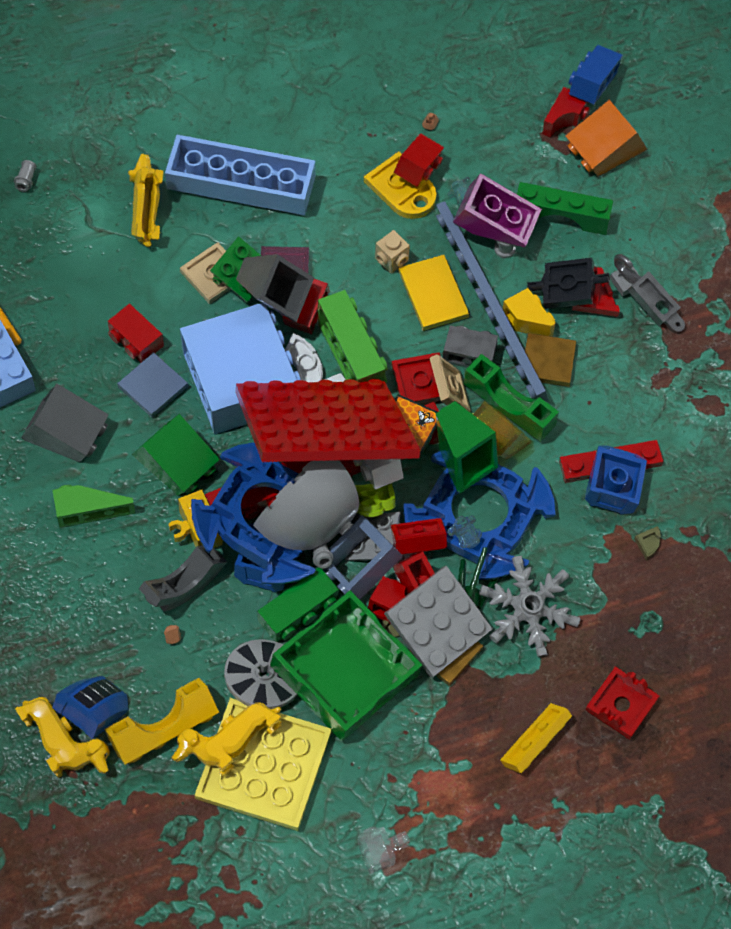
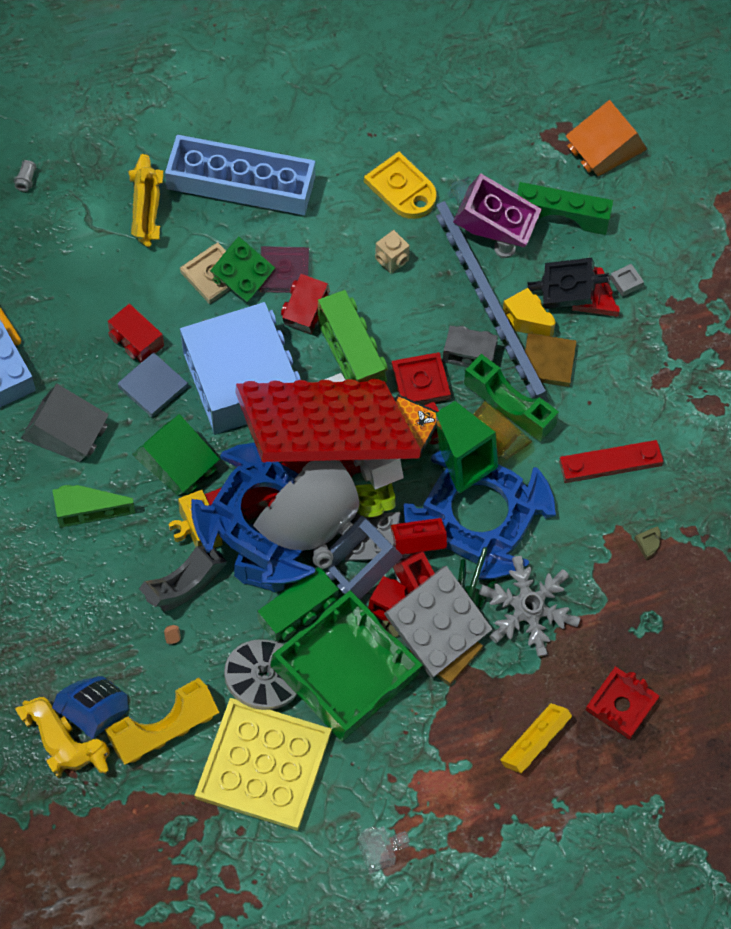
(230, 740): yellow animal -> none
(276, 283): dark grey slope -> none
(305, 359): white tile -> none
(419, 160): red brick -> none
(430, 121): nougat rock -> none
(433, 292): yellow tile -> none
(449, 382): tan tile -> none
(466, 532): clear light blue brick -> none
(565, 112): red arch -> none
(594, 74): blue brick -> none
(616, 480): blue slope -> none
(648, 292): flat silver piece -> none

